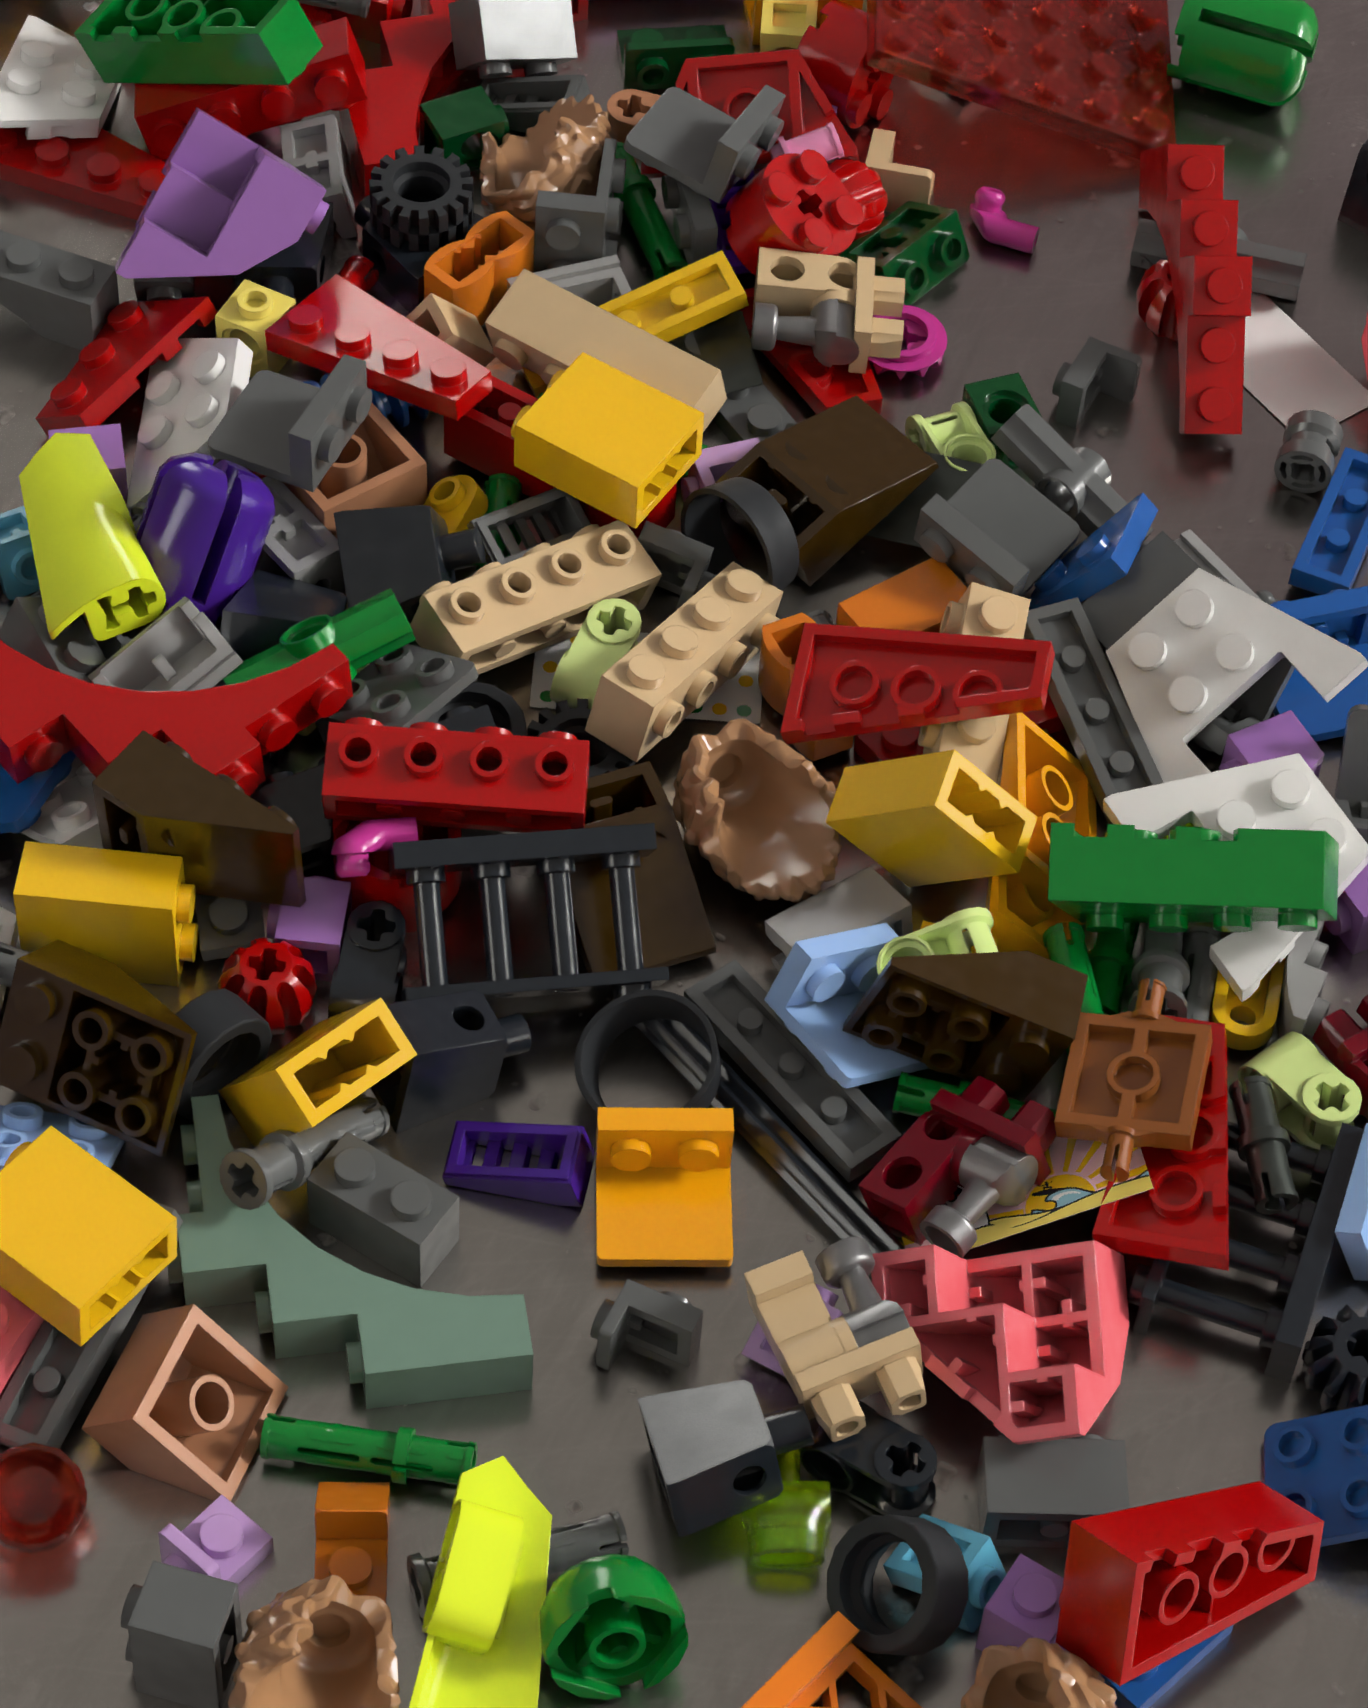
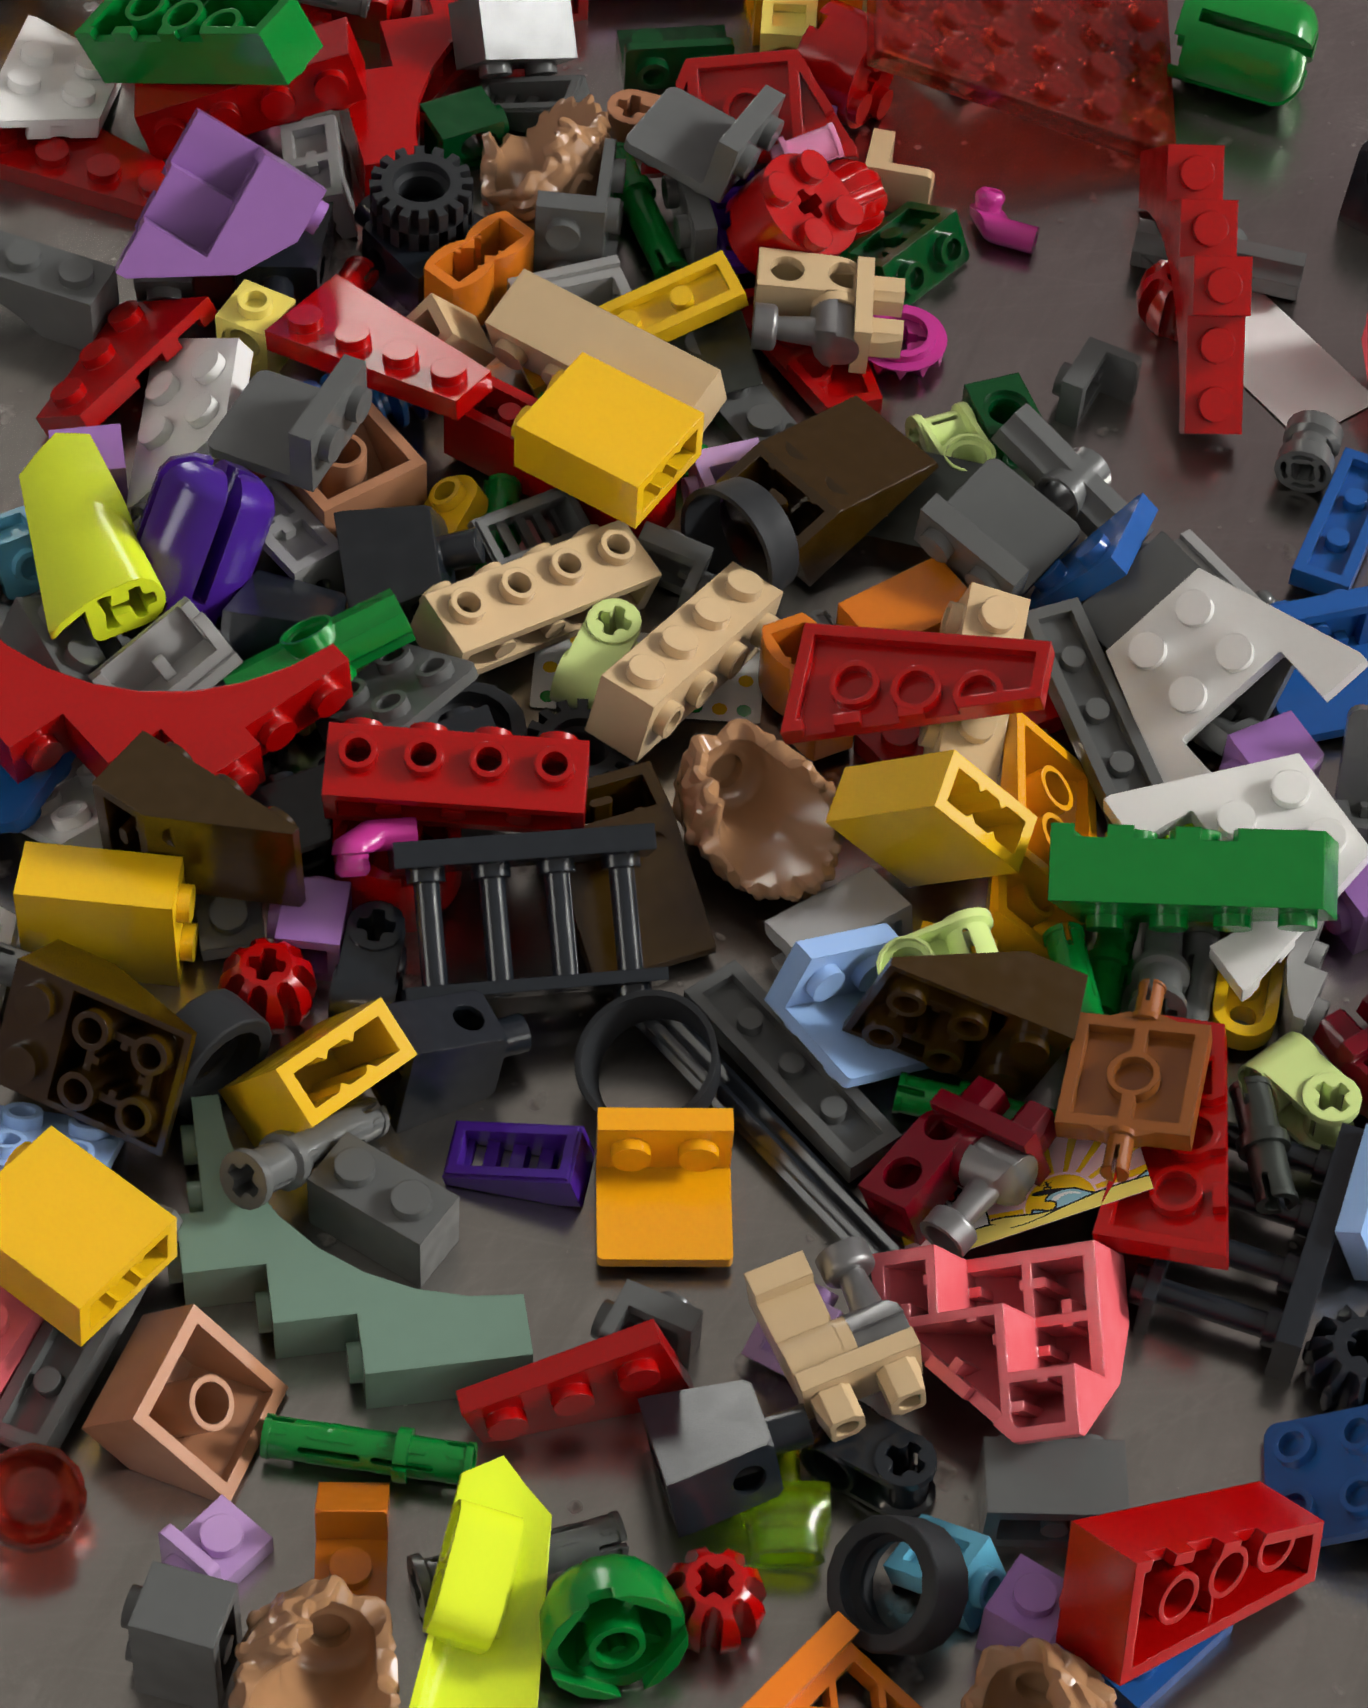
(575, 1385): none -> red wing
(718, 1598): none -> red piece

